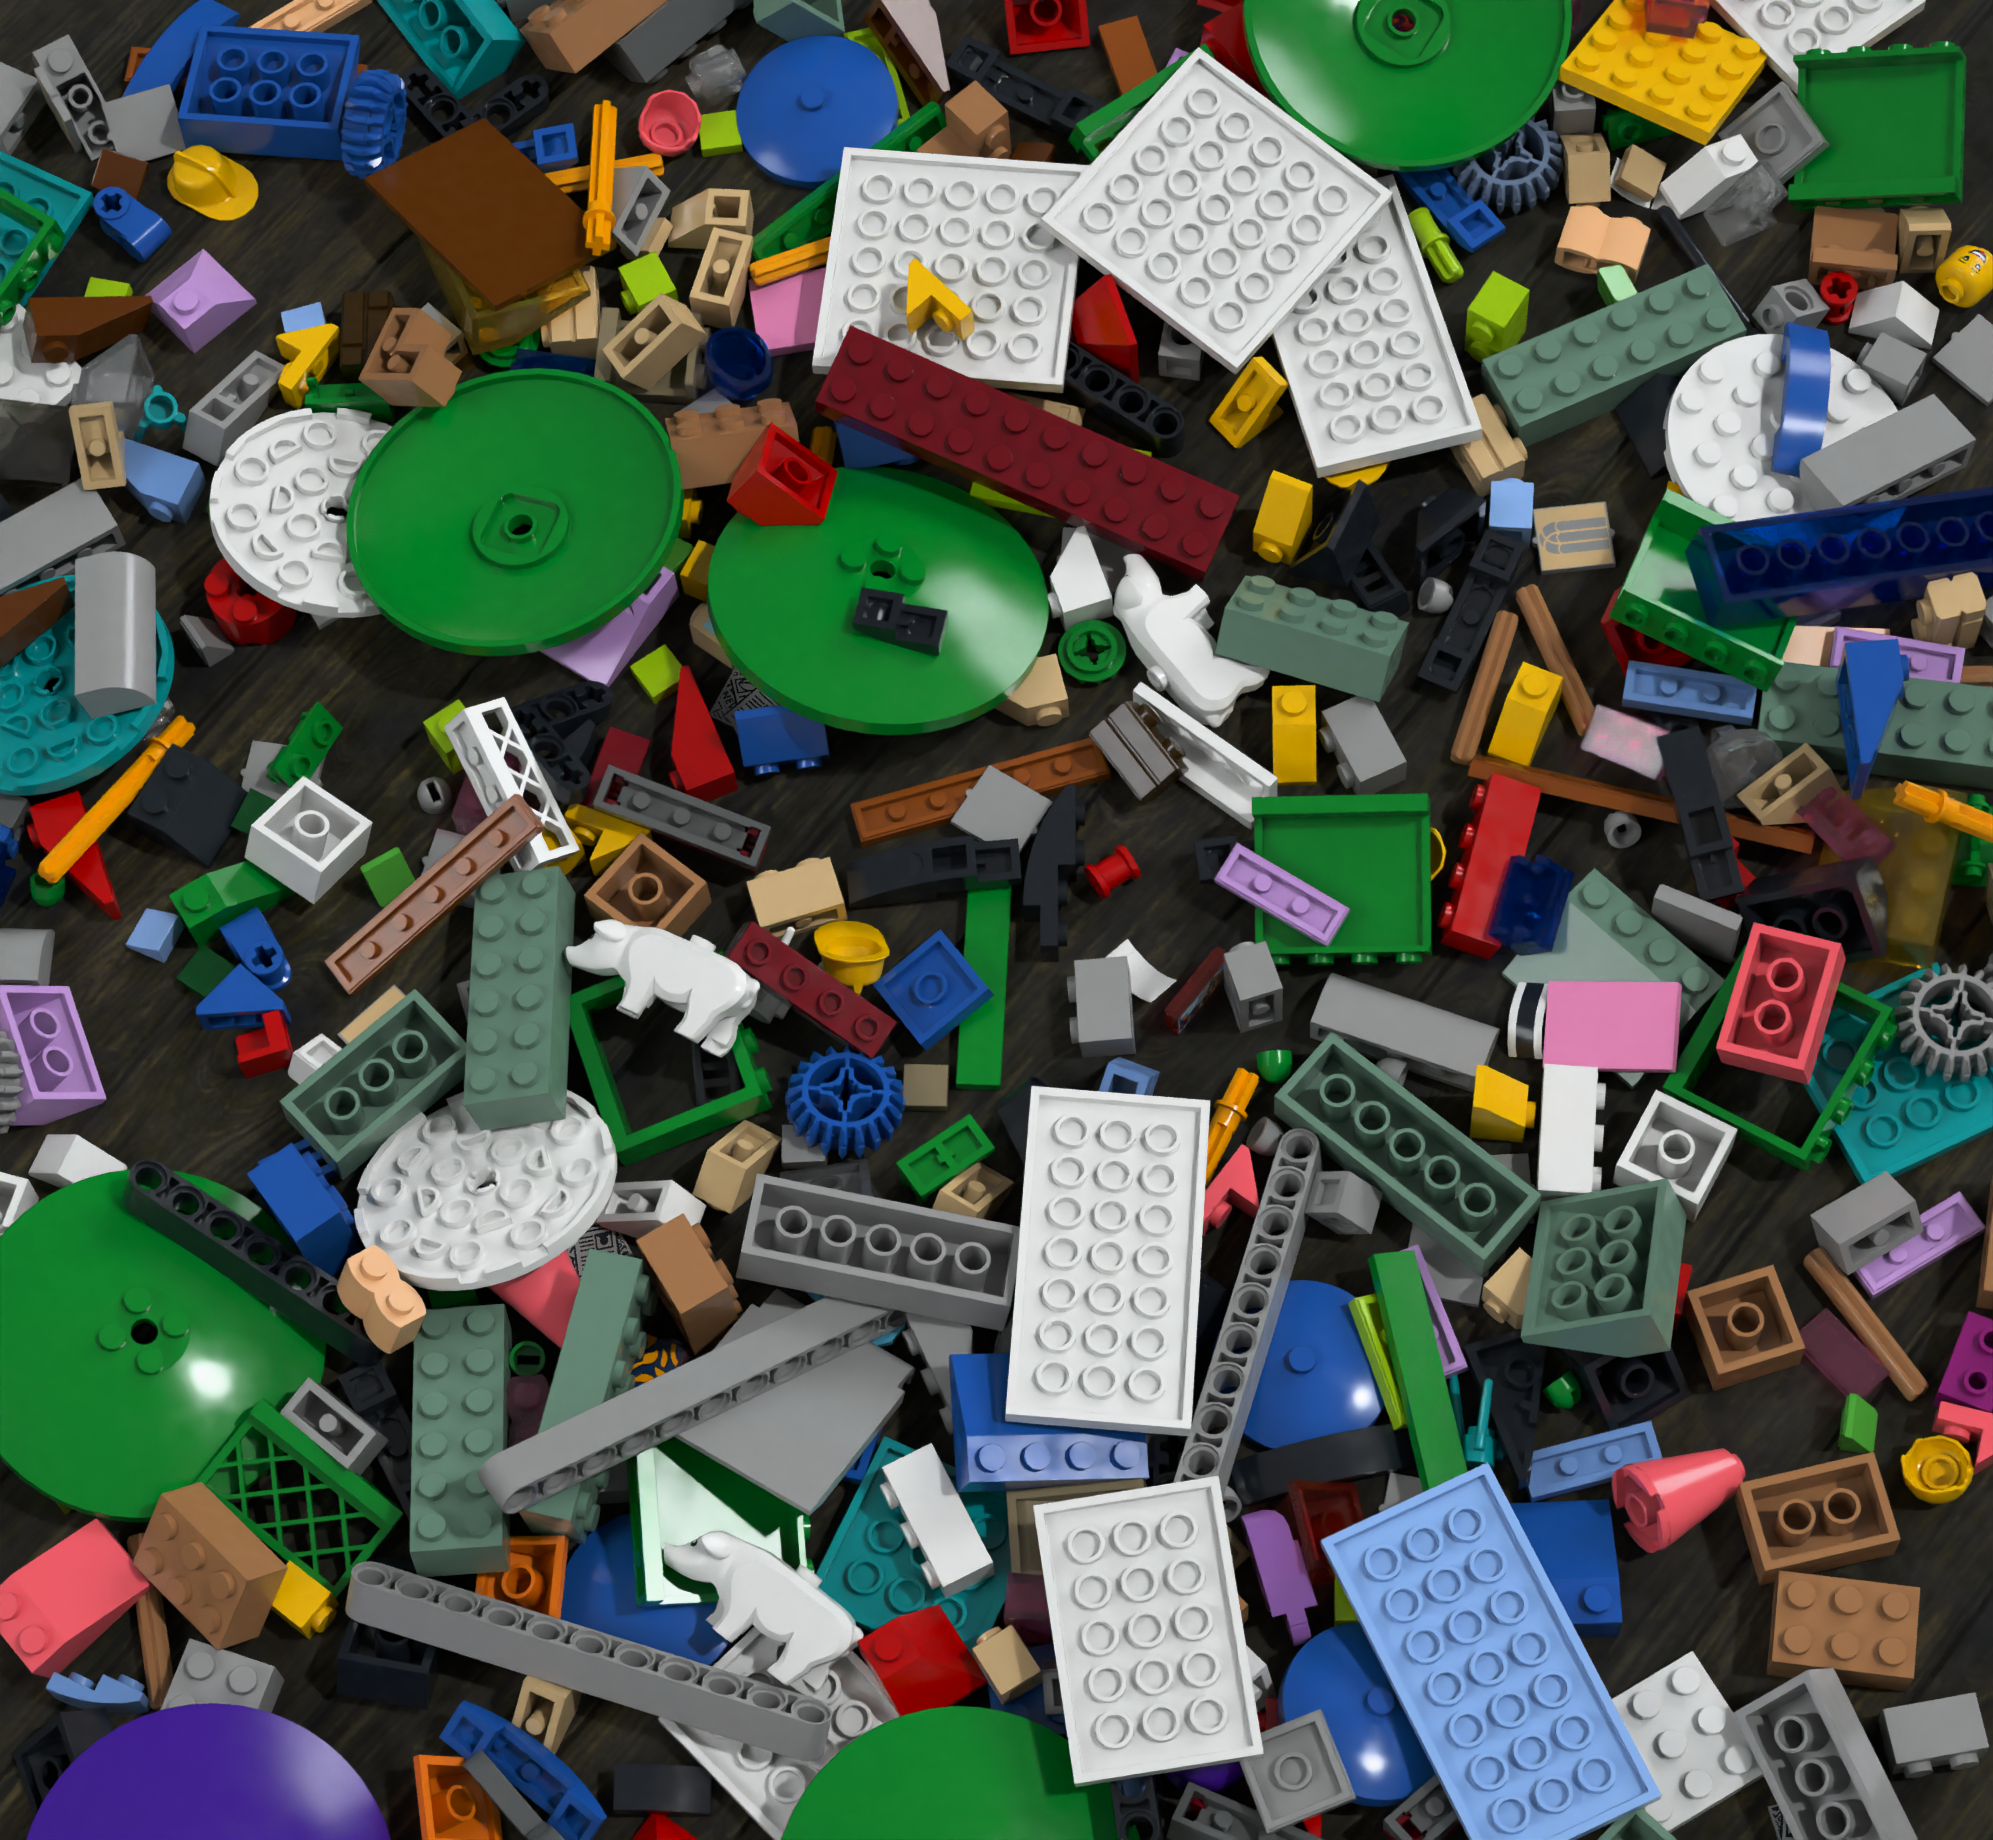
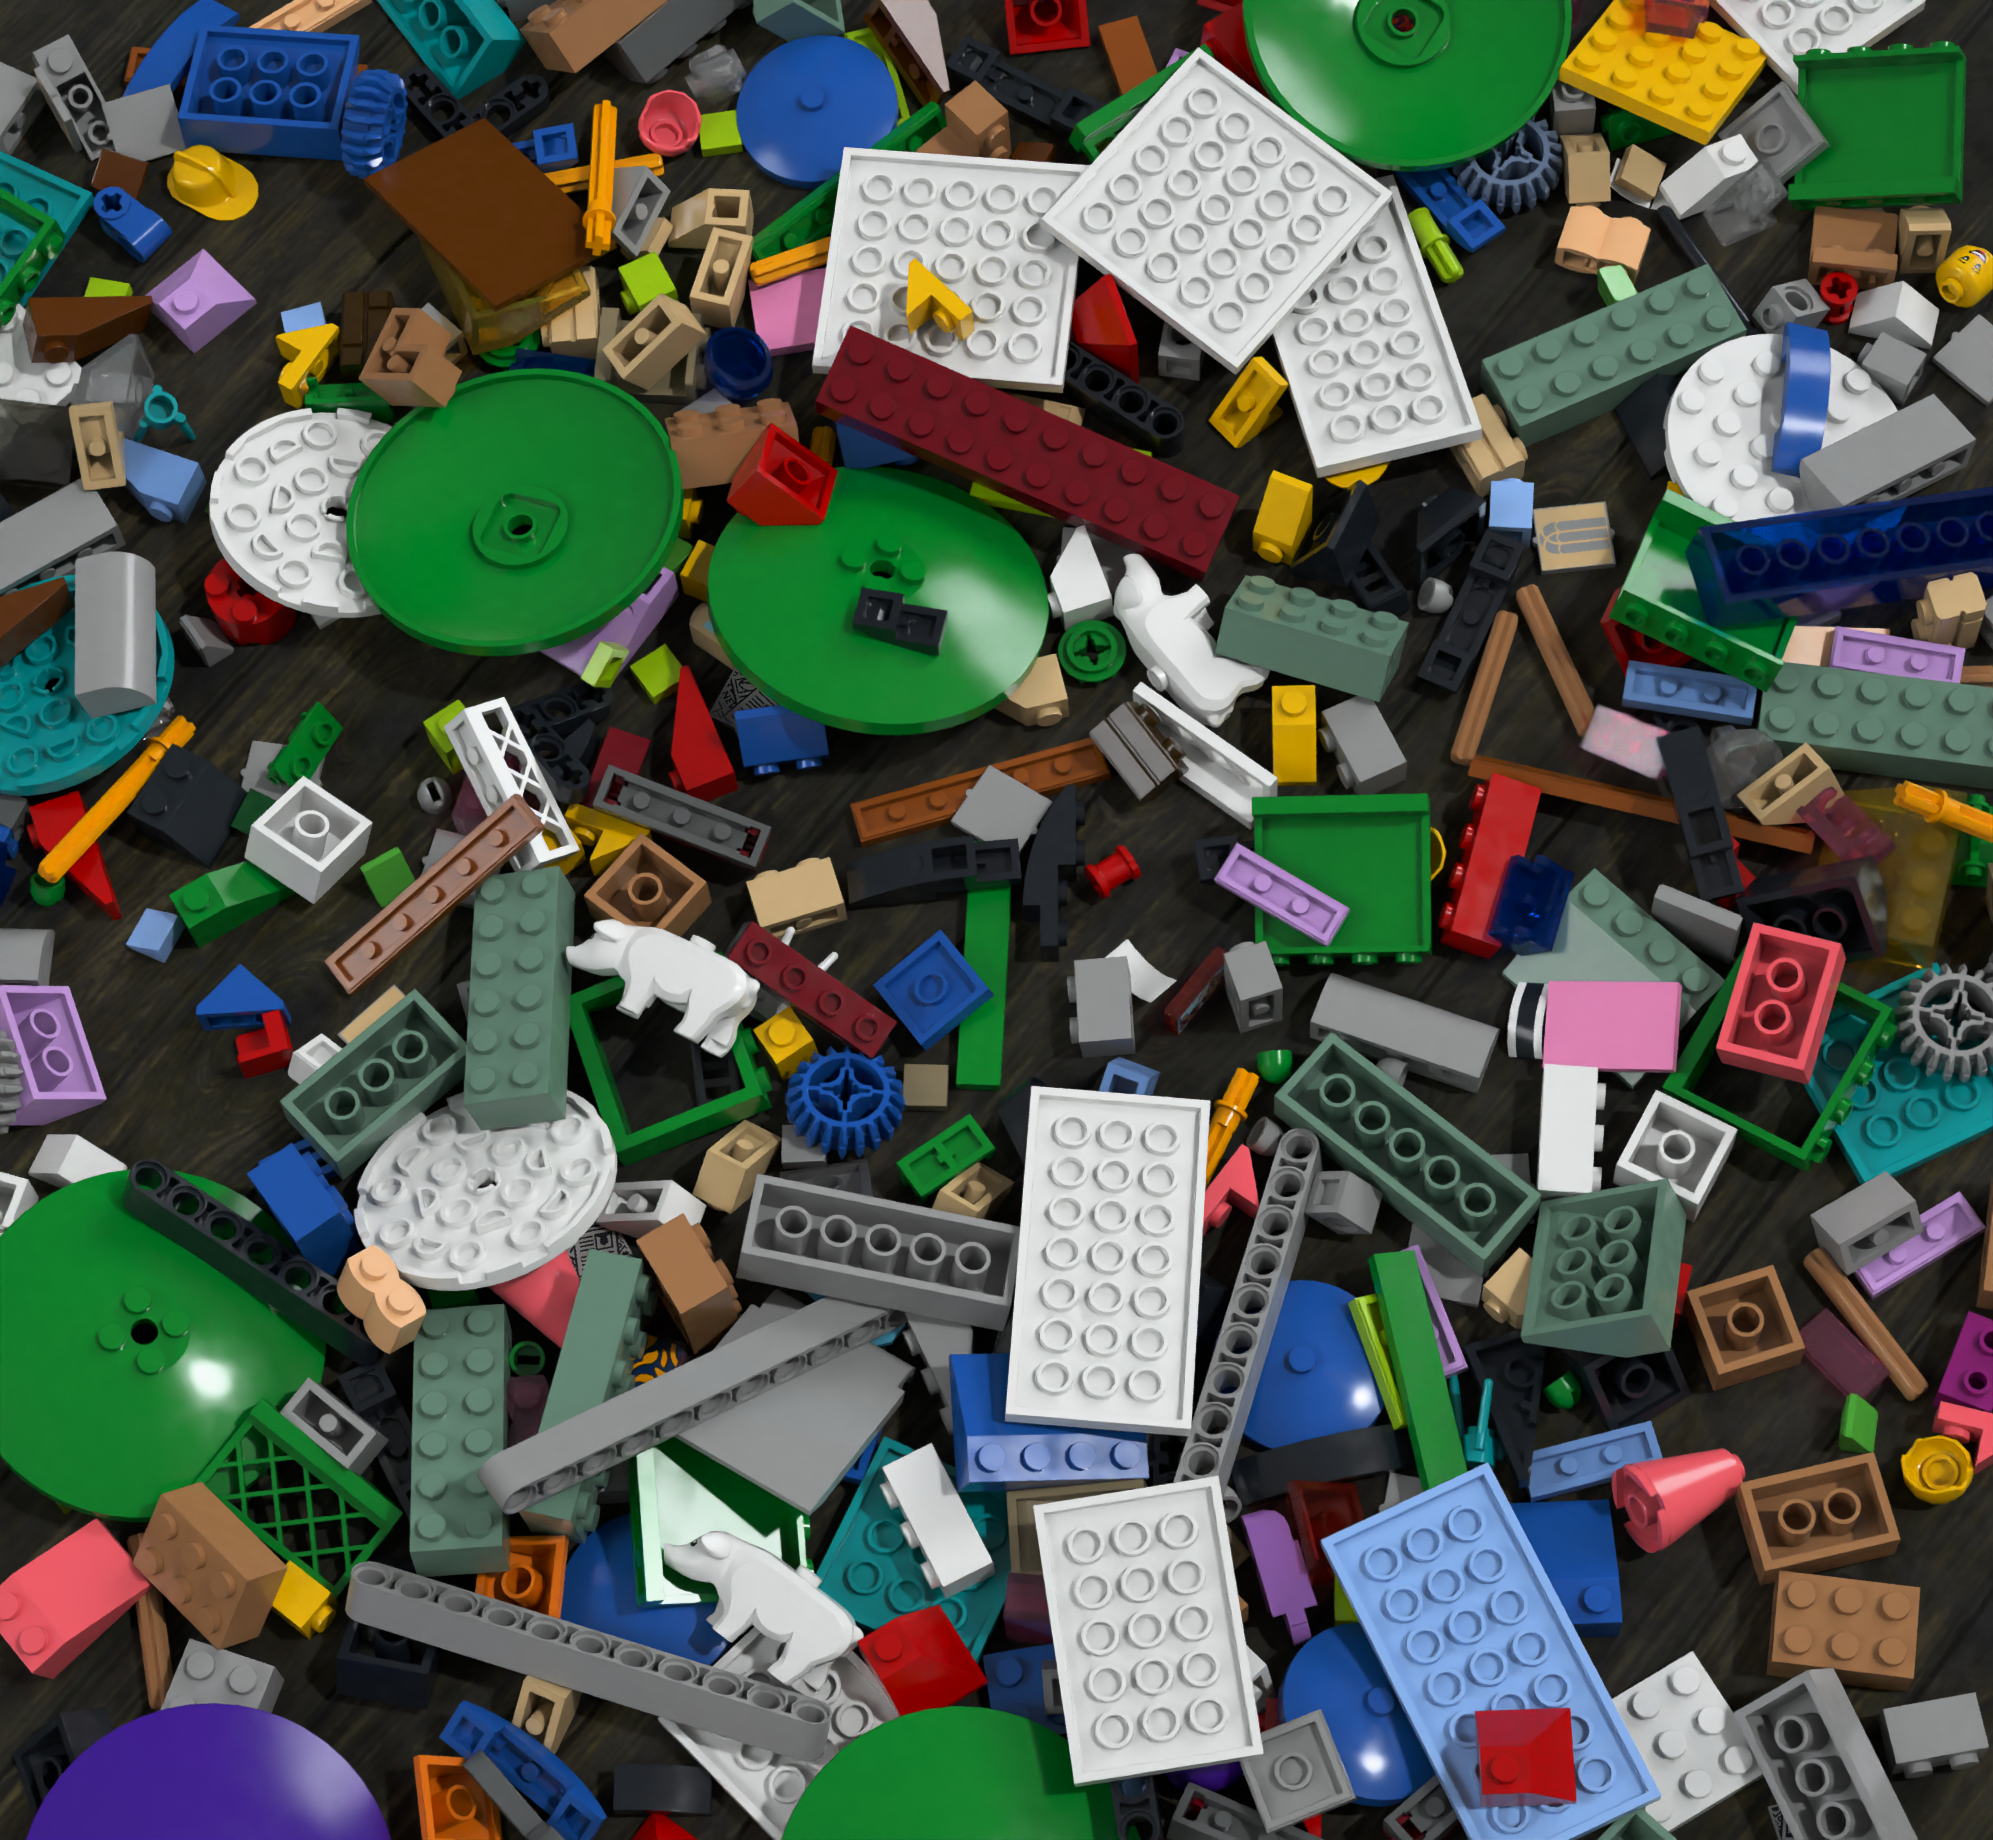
(118, 1695): medium blue slope -> none
(204, 972): dark green tile -> none
(231, 407): light grey slope -> none
(256, 947): blue piece -> none
(604, 664): none -> lime tile
(785, 1042): none -> yellow brick
(852, 952): yellow piece -> none
(1006, 1663): tan brick -> none
(1496, 317): lime brick -> none
(1500, 1107): yellow slope -> none
(1525, 1757): none -> red slope
(1526, 714): yellow slope -> none
(1626, 838): light grey hinge -> none
(1868, 690): blue slope -> none

